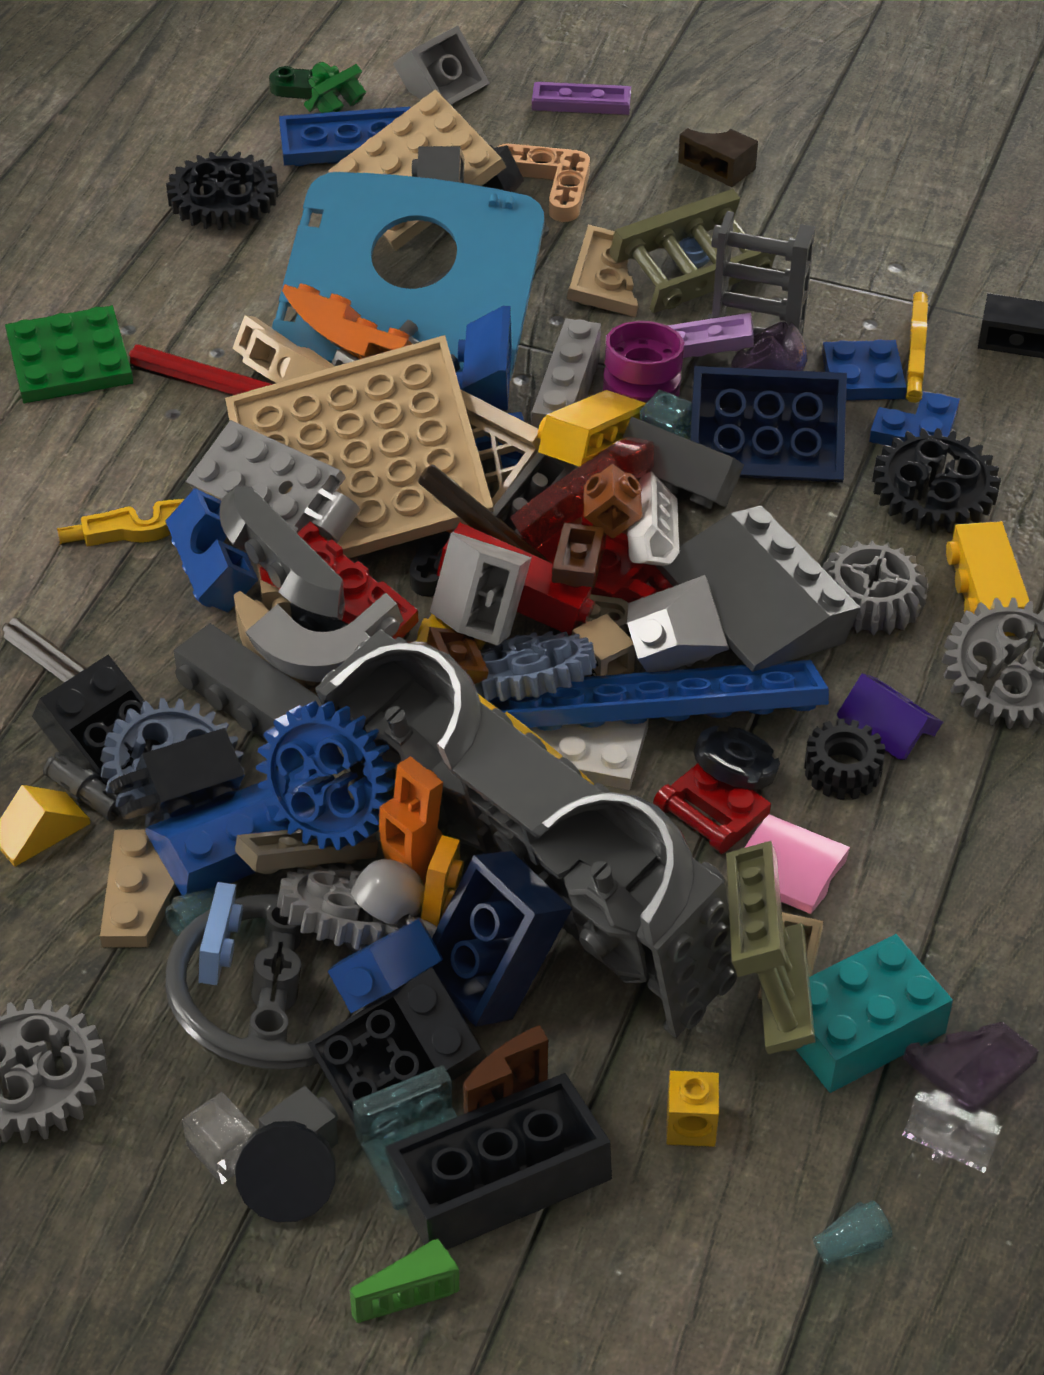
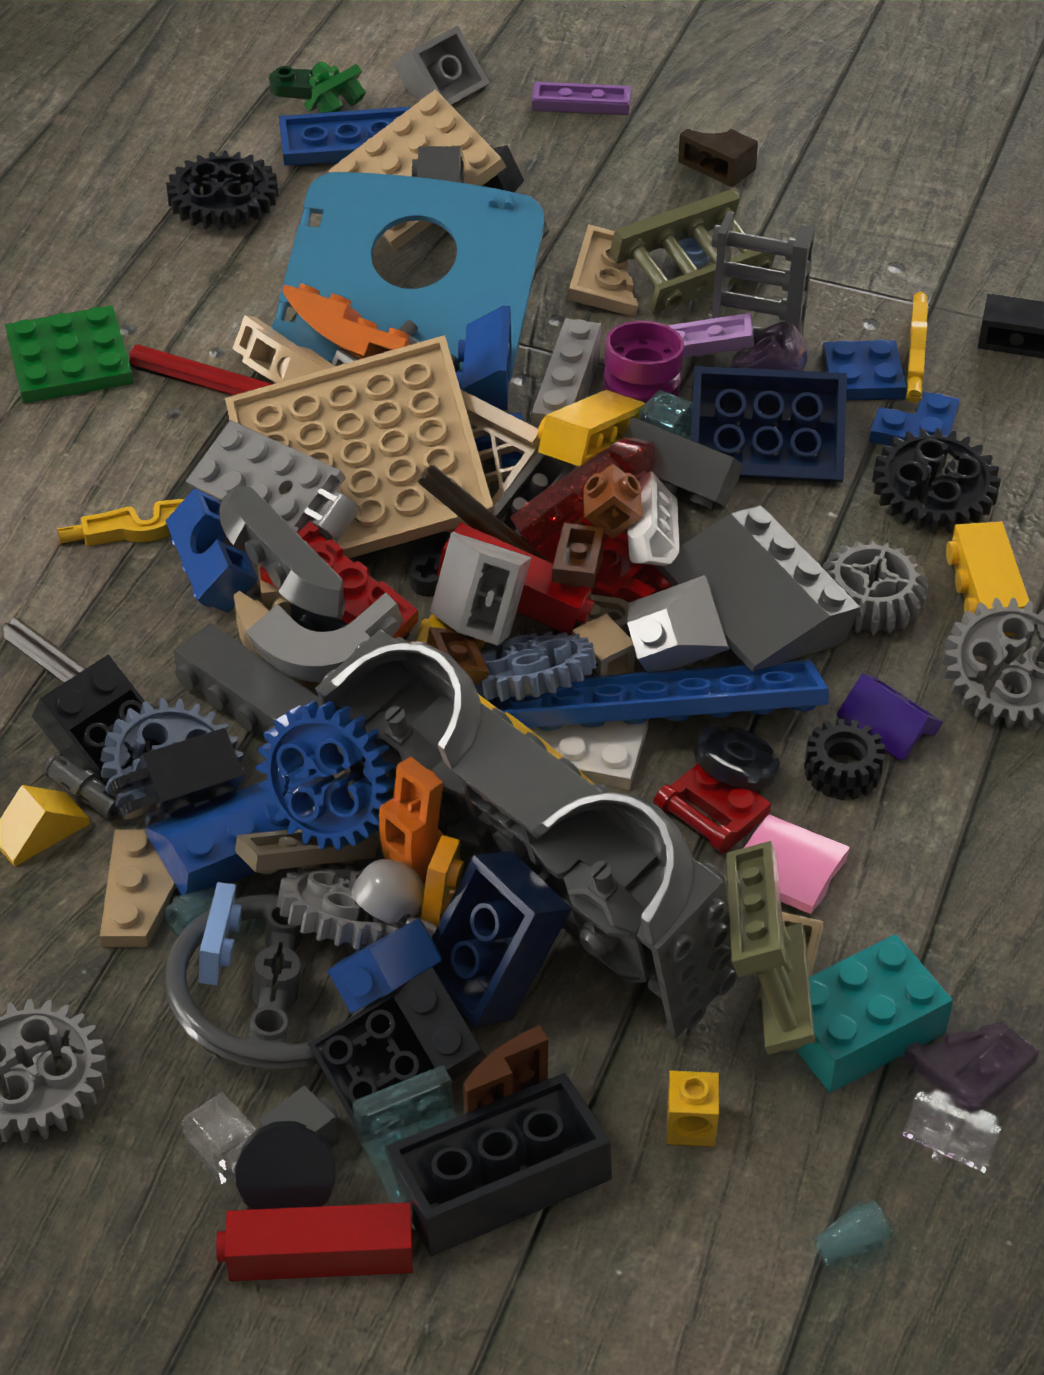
(317, 1242): none -> red brick
(409, 1282): bright green slope -> none
(557, 168): light nougat beam -> none

